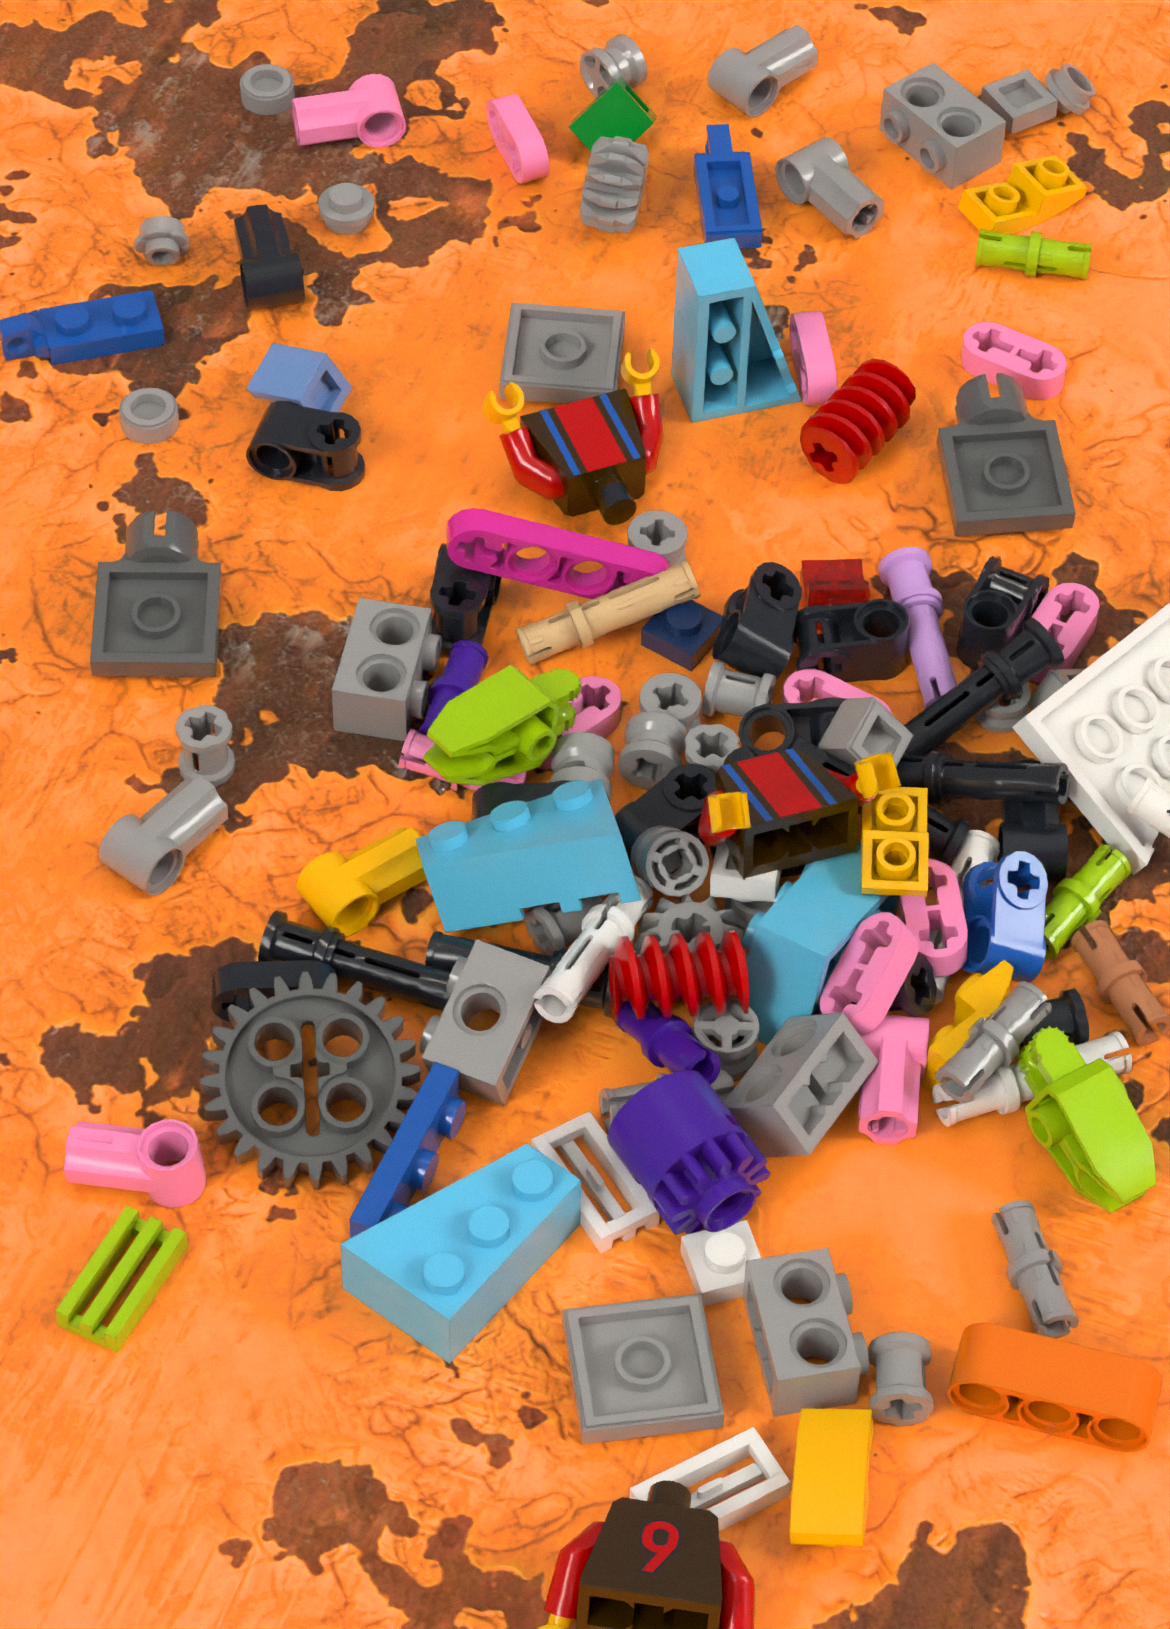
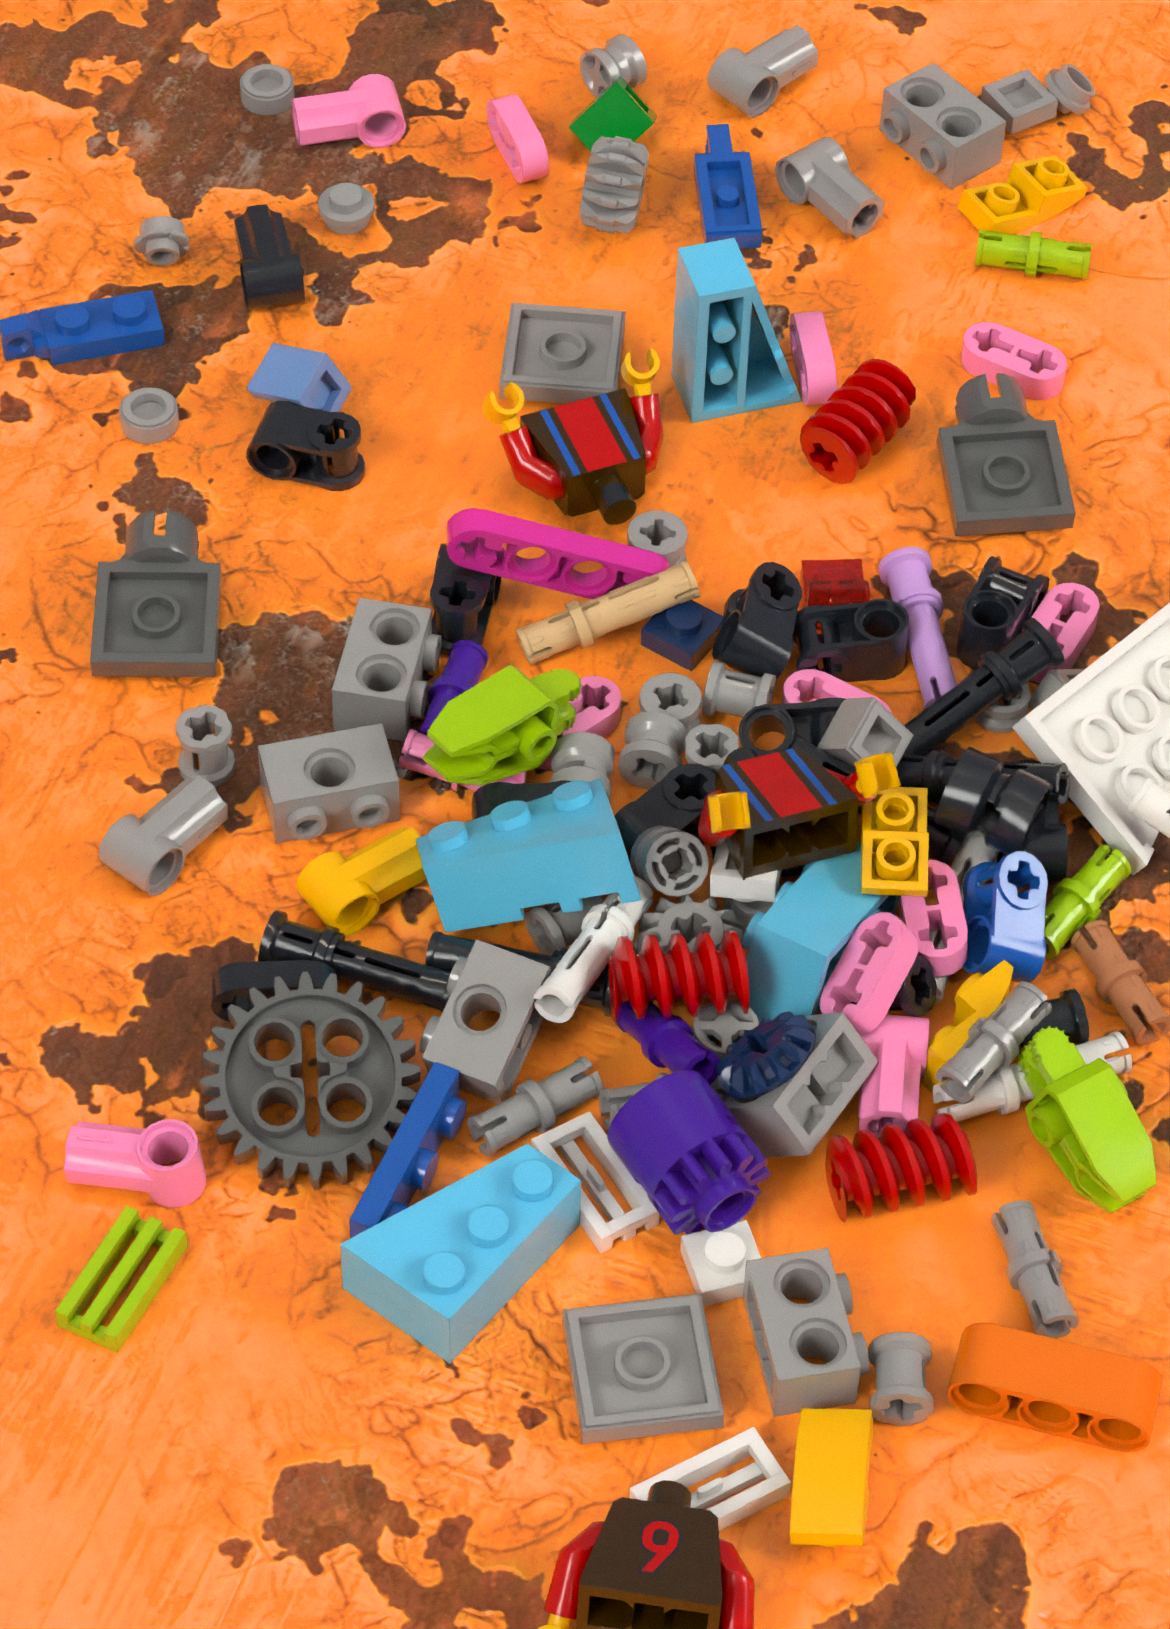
(329, 783): none -> light grey brick
(535, 1106): none -> light grey pin
(766, 1056): none -> dark blue gear
(899, 1163): none -> red piece
(993, 802): none -> black wheel

